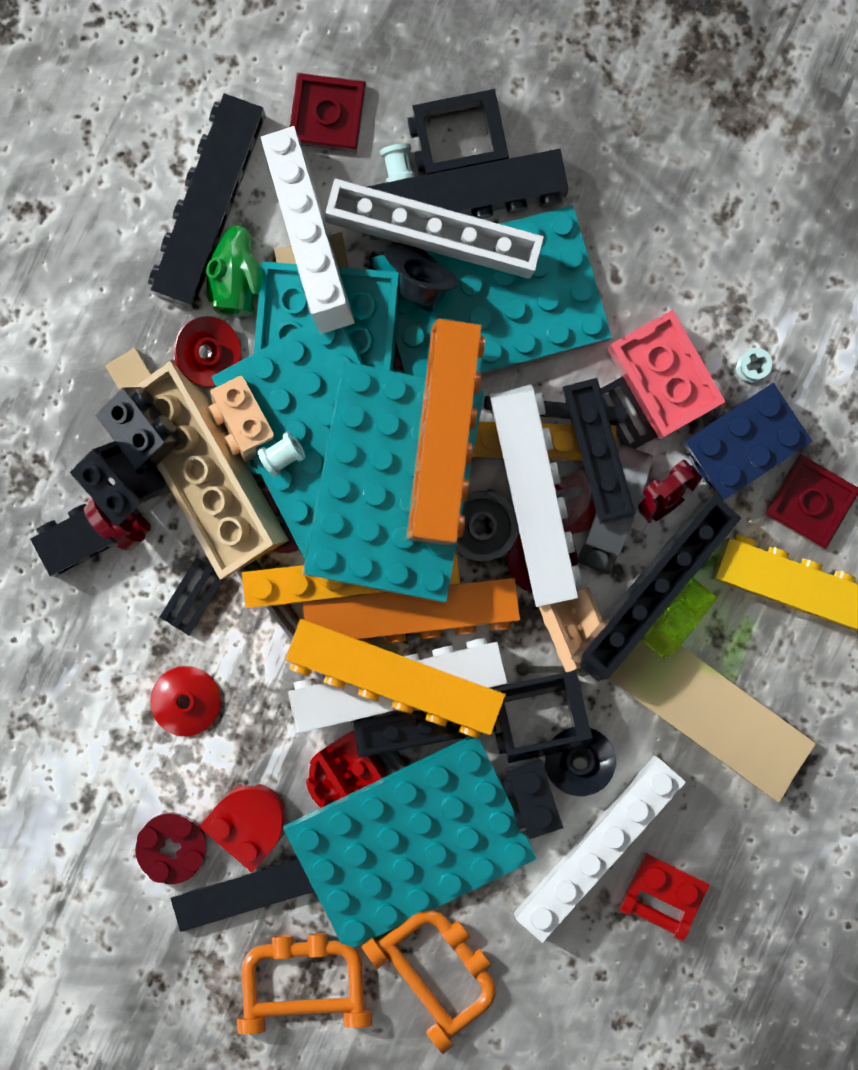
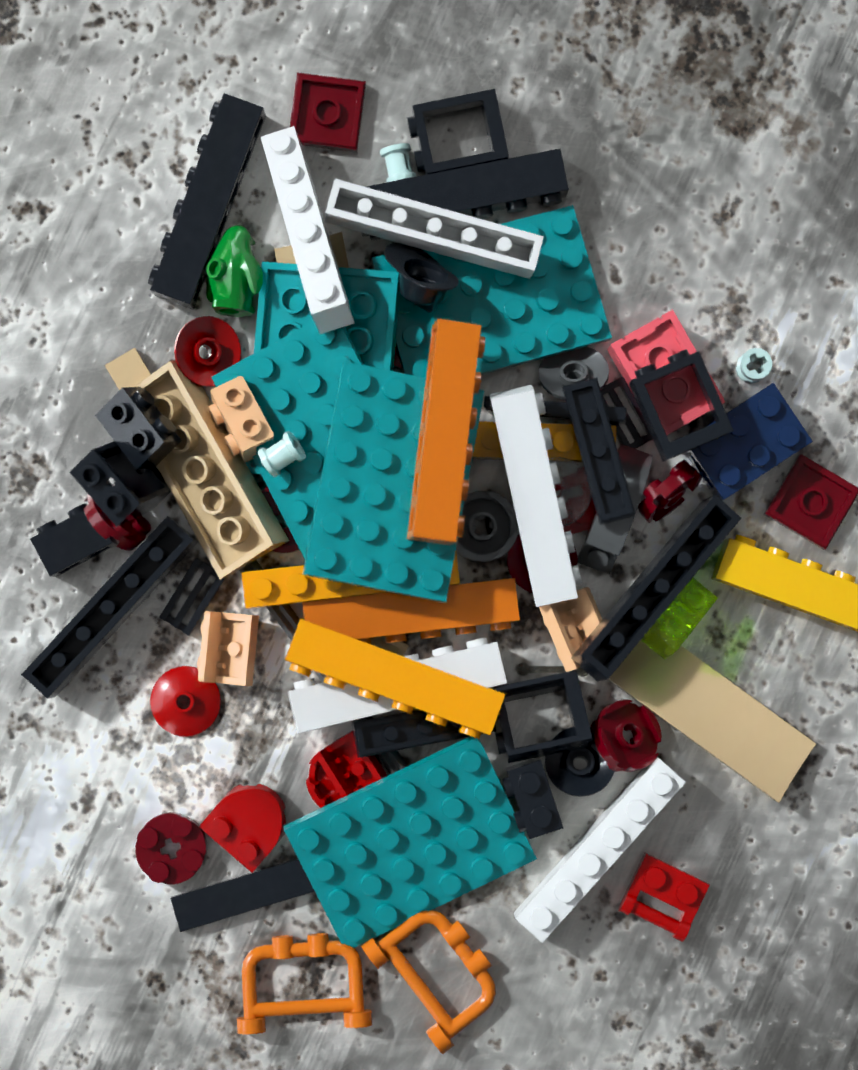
(109, 608): none -> black brick
(228, 648): none -> light nougat bracket
(572, 368): none -> dark grey dish
(610, 741): none -> dark red plate
(693, 440): none -> black window

